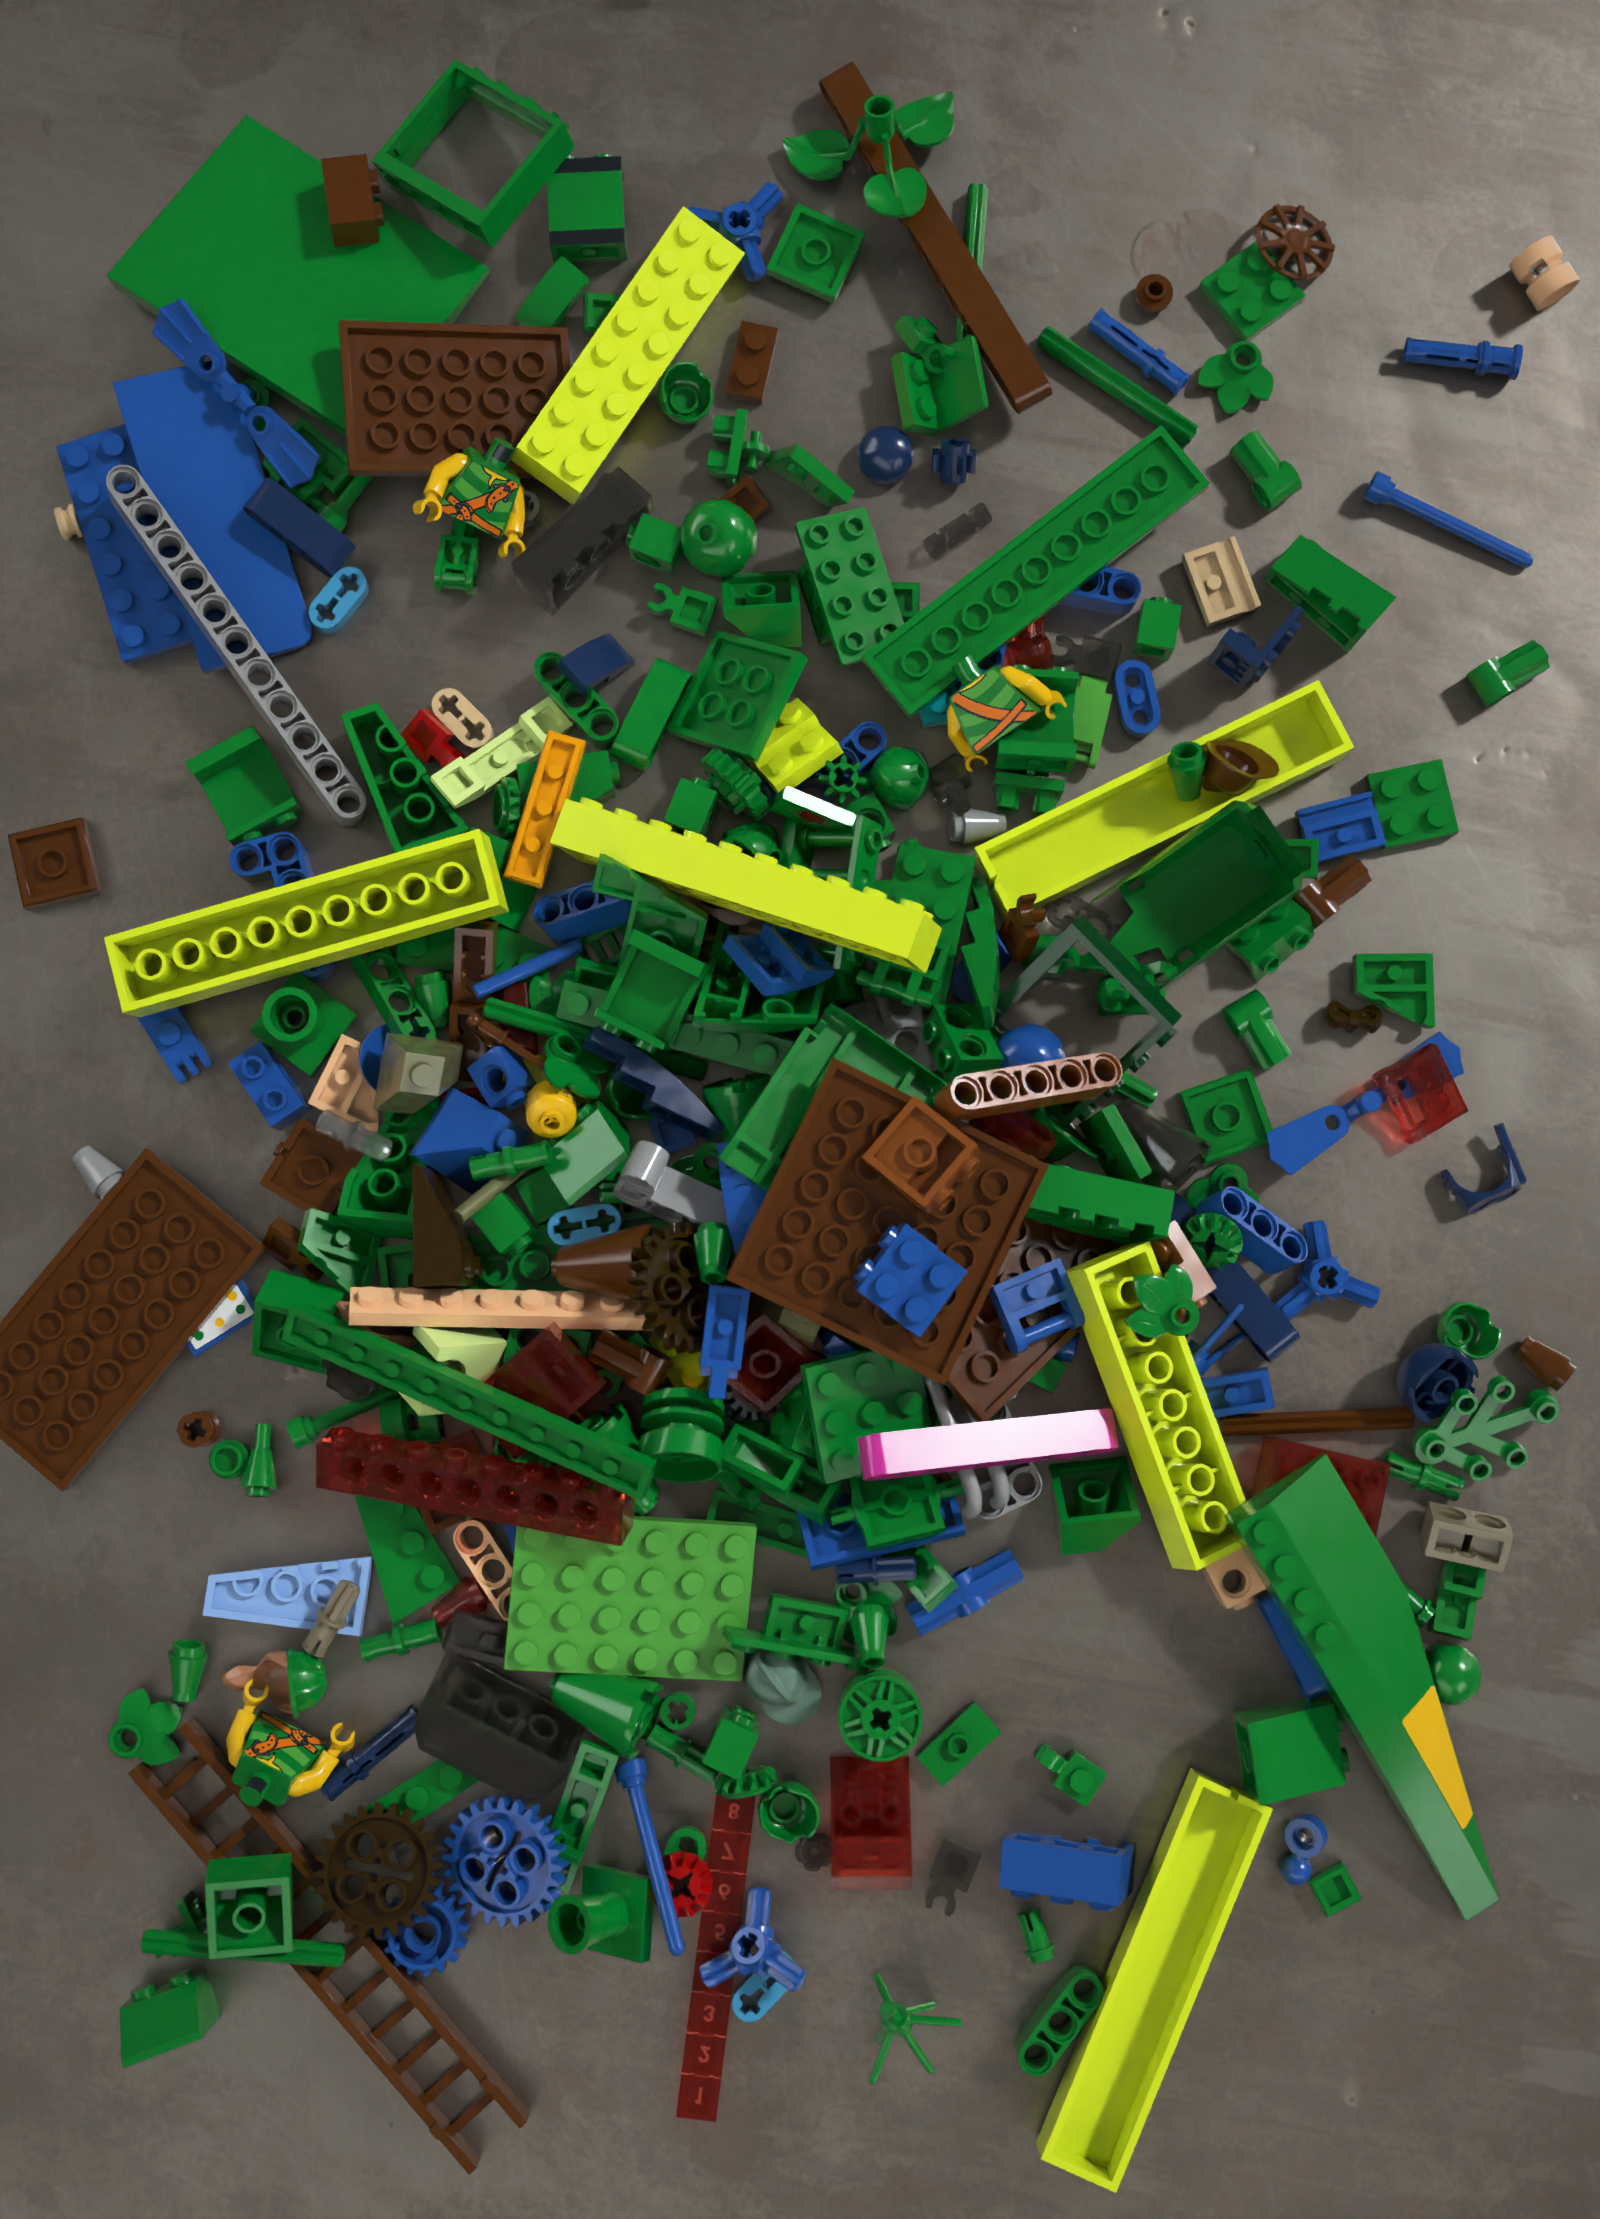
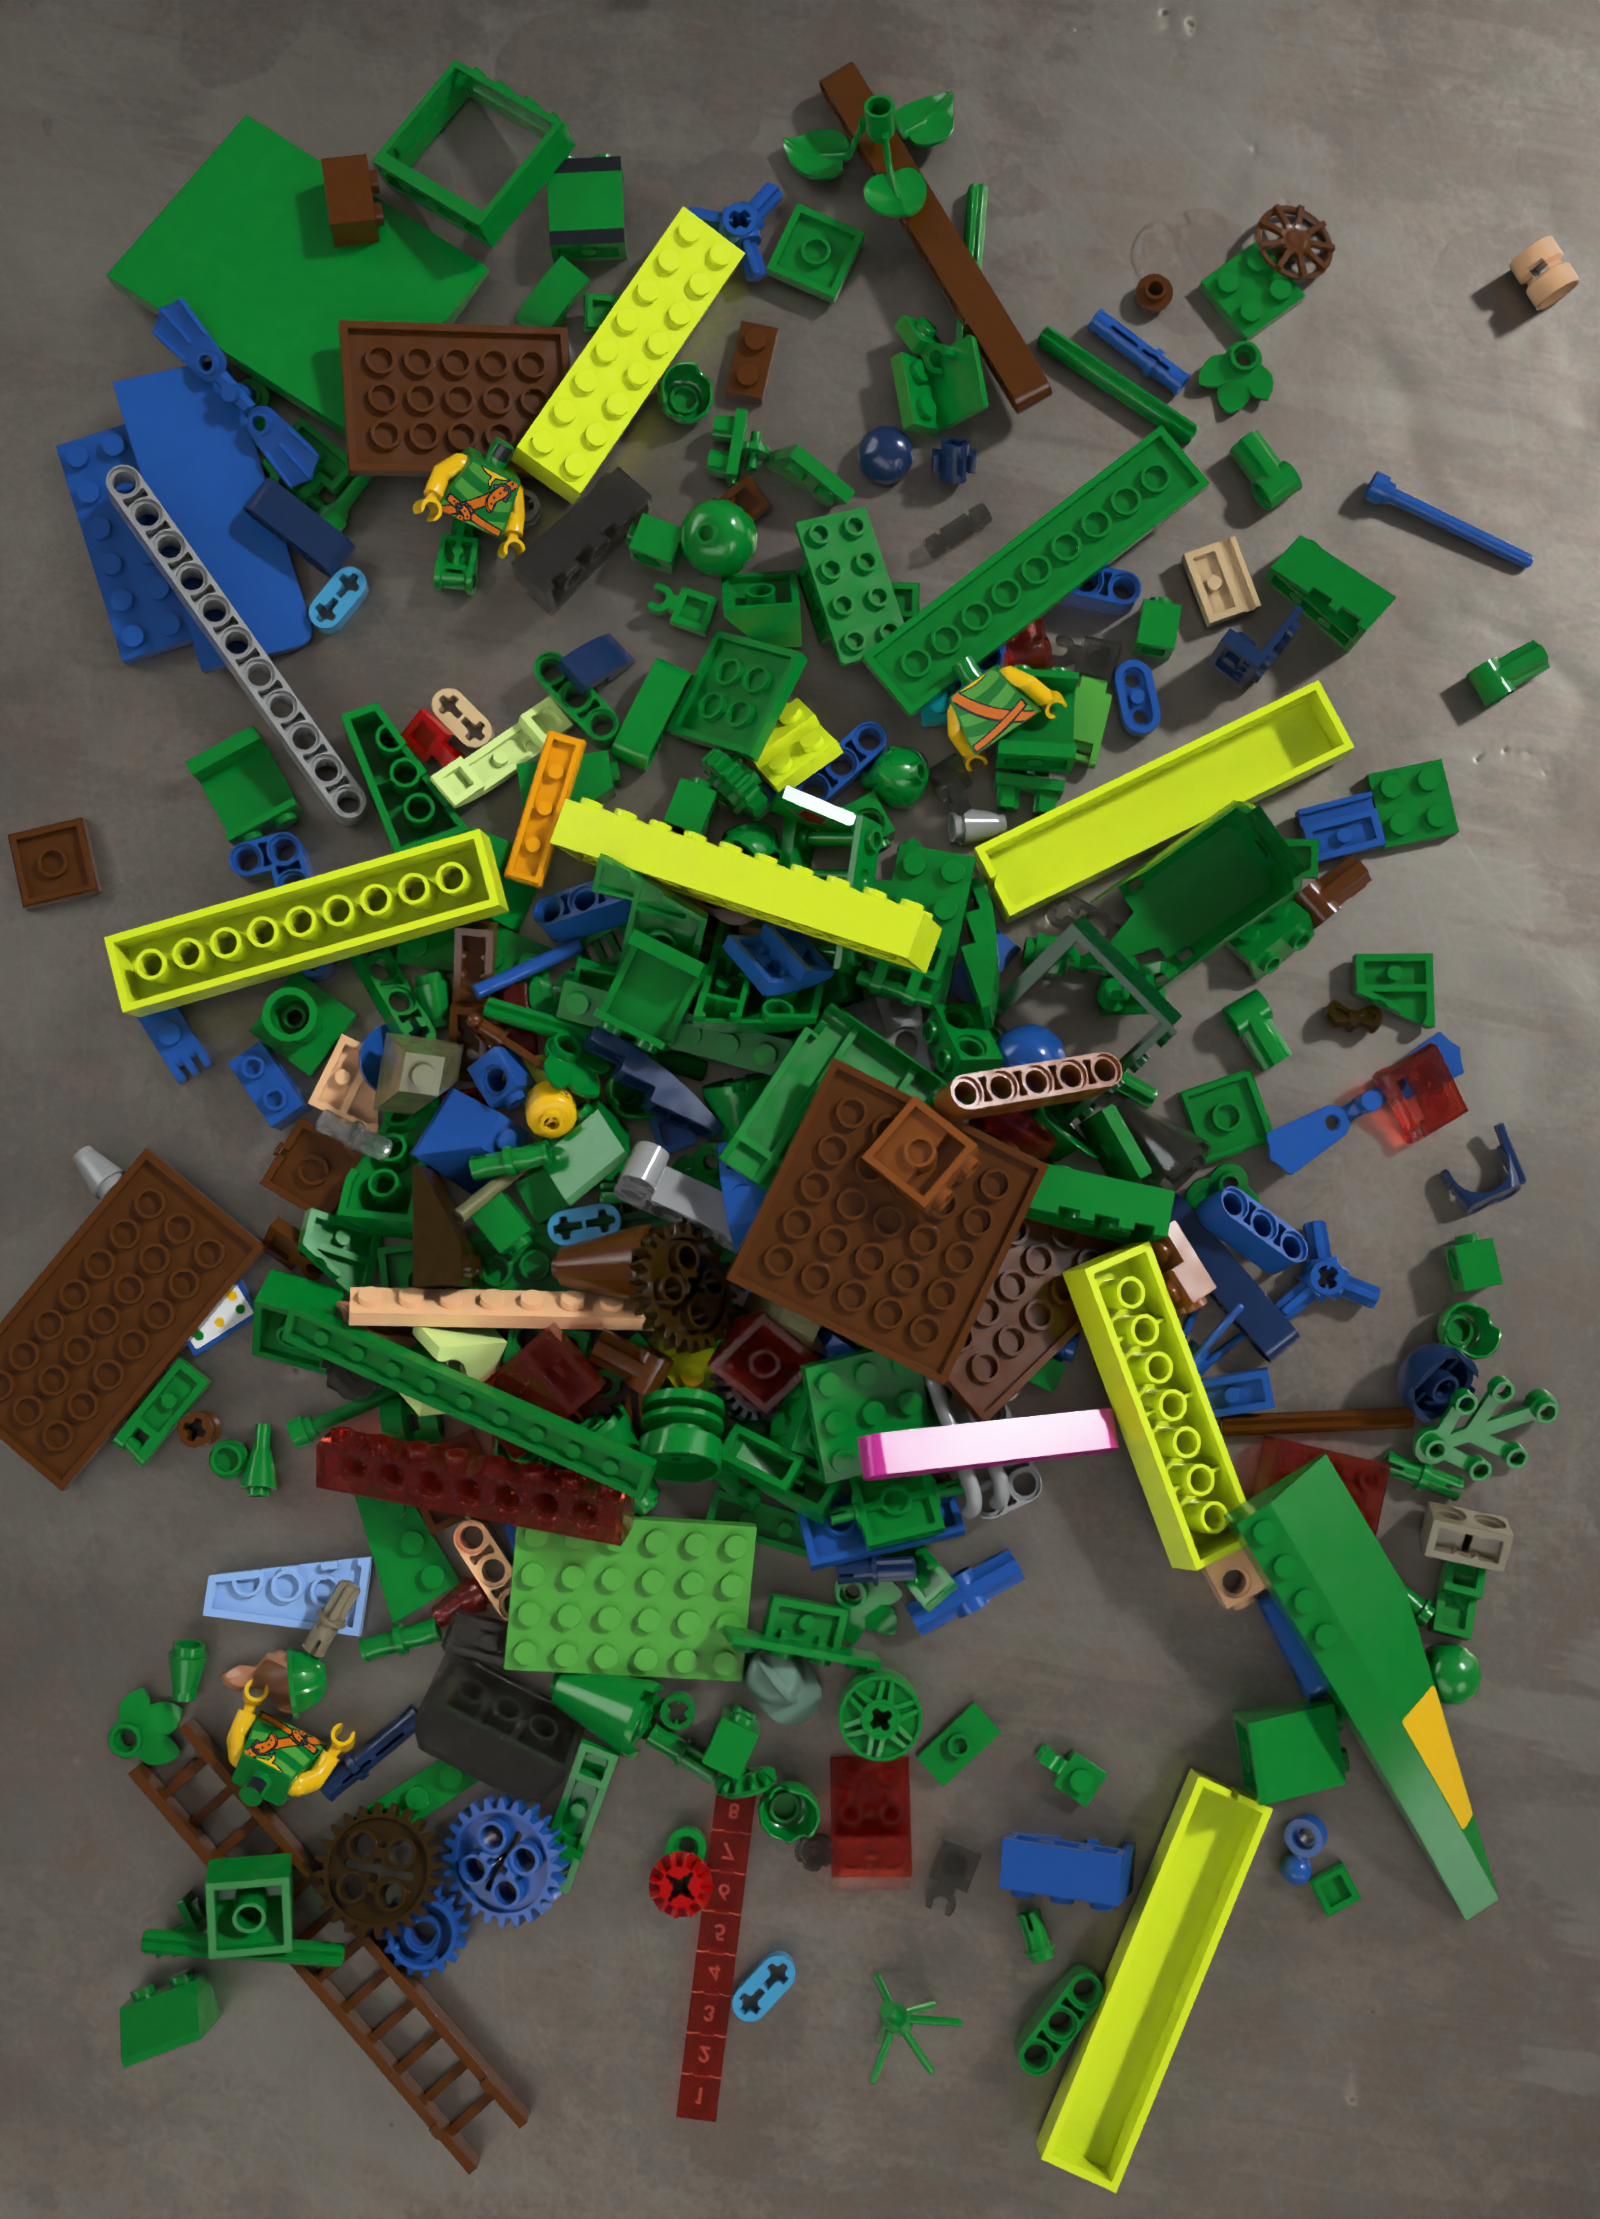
(68, 522): tan bush -> none
(162, 1411): none -> green plate
(506, 807): green gear -> none
(607, 1917): green plant -> none
(632, 1777): blue piece -> none
(713, 1251): green cone -> none
(723, 1336): blue hinge -> none
(768, 1958): blue bush -> none
(842, 769): green gear -> none
(870, 1633): green cone -> none
(908, 1278): blue plate -> none
(1019, 928): reddish brown plate -> none
(1031, 1293): blue plate -> none
(1092, 1503): green slope -> none
(1160, 1301): green plate -> none
(1187, 769): green cone -> none
(1227, 1239): green gear -> none
(1236, 766): reddish brown piece -> none
(1472, 1263): none -> green brick
(1481, 358): blue pin -> none
(1545, 1363): reddish brown cone -> none

